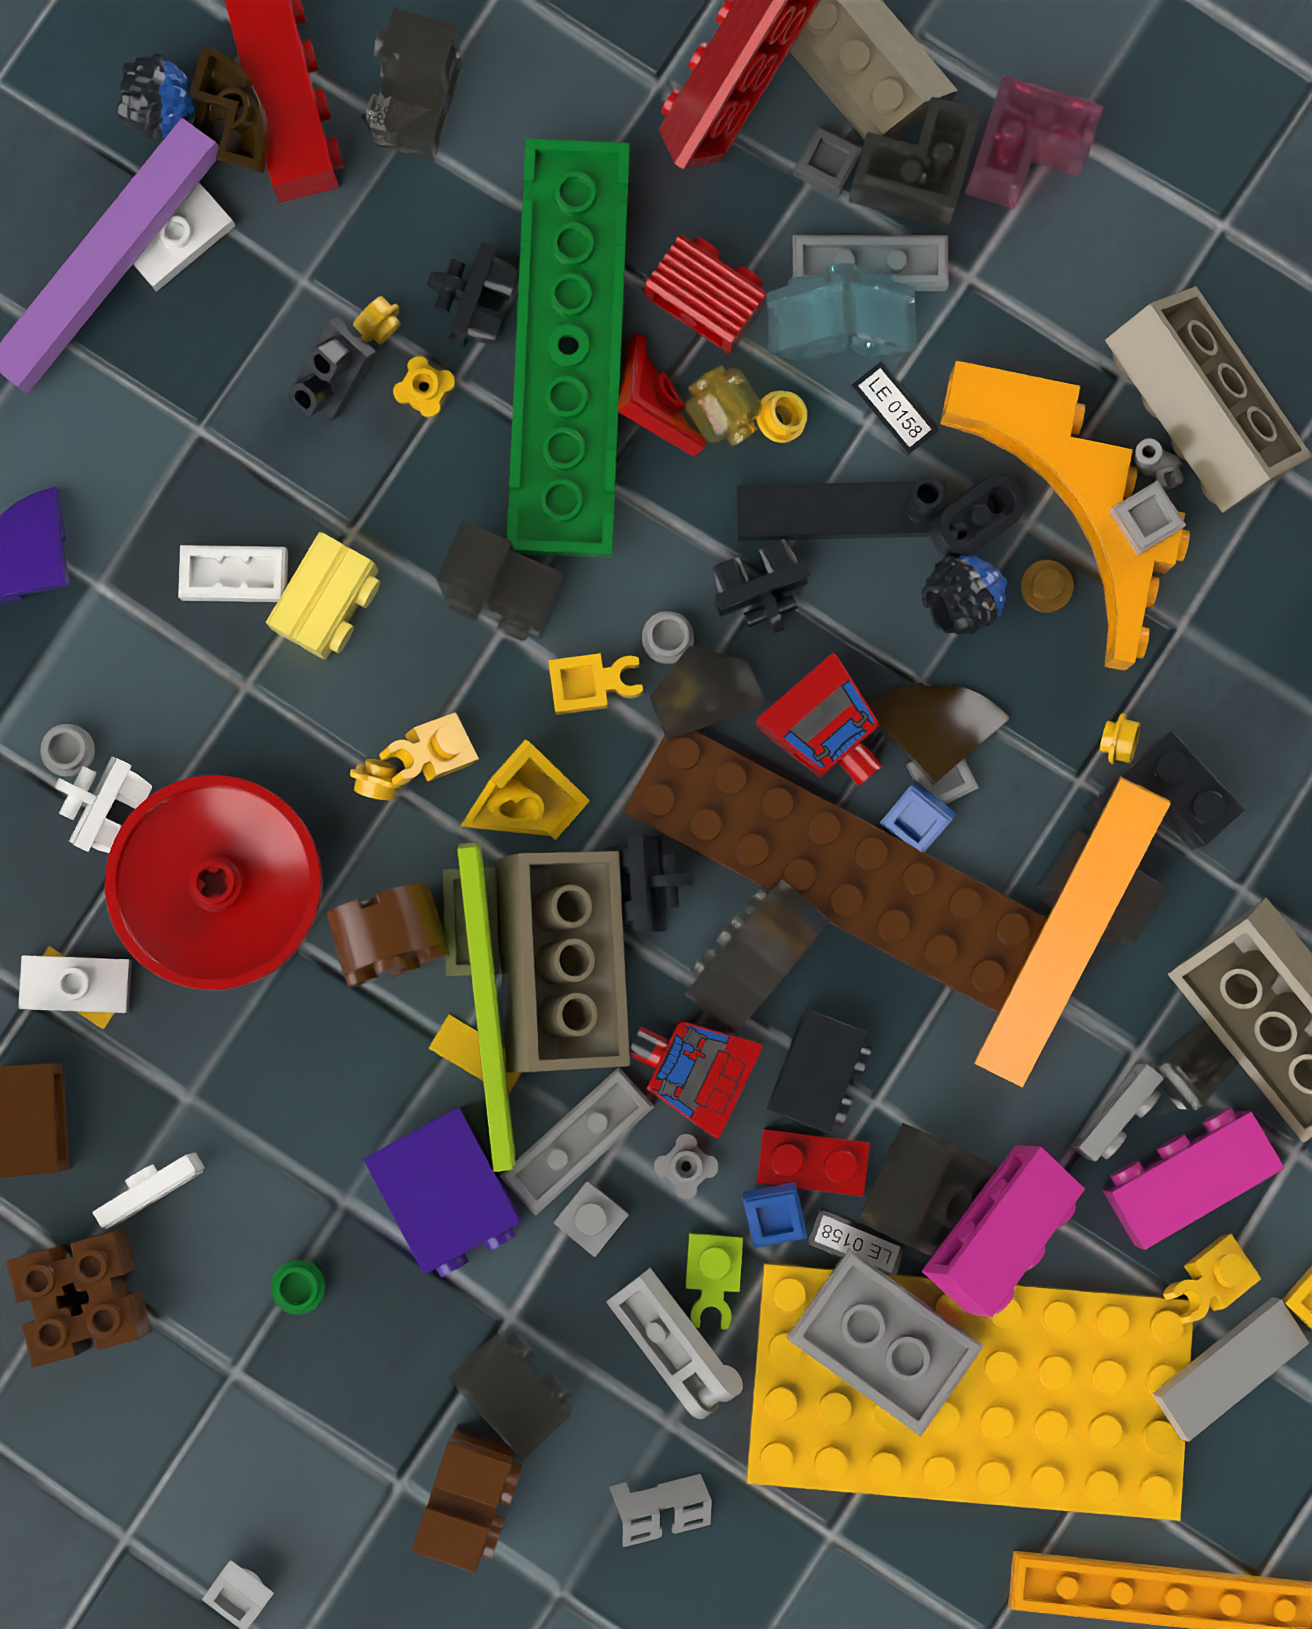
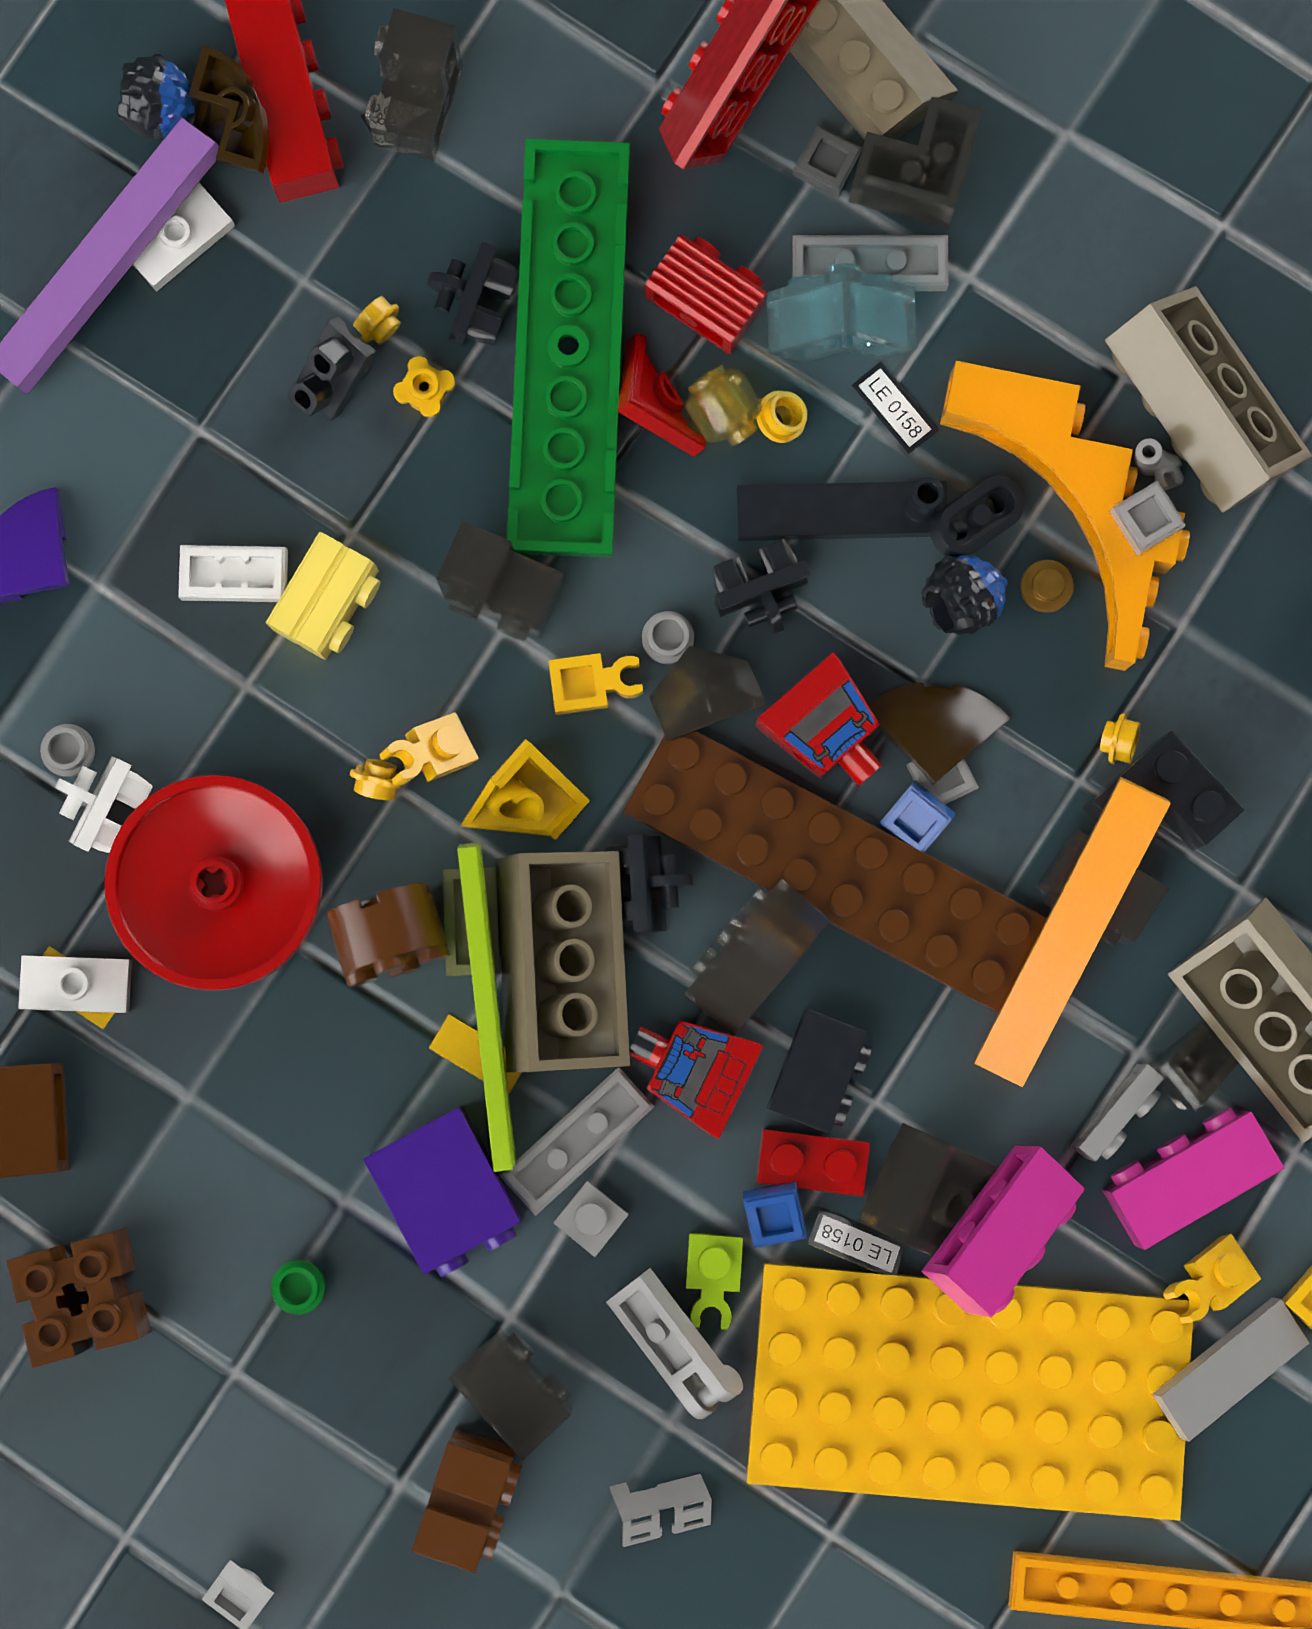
(148, 1187): white plate -> none
(701, 1166): light grey plate -> none
(884, 1342): light grey tile -> none
(1028, 127): clear pink brick -> none

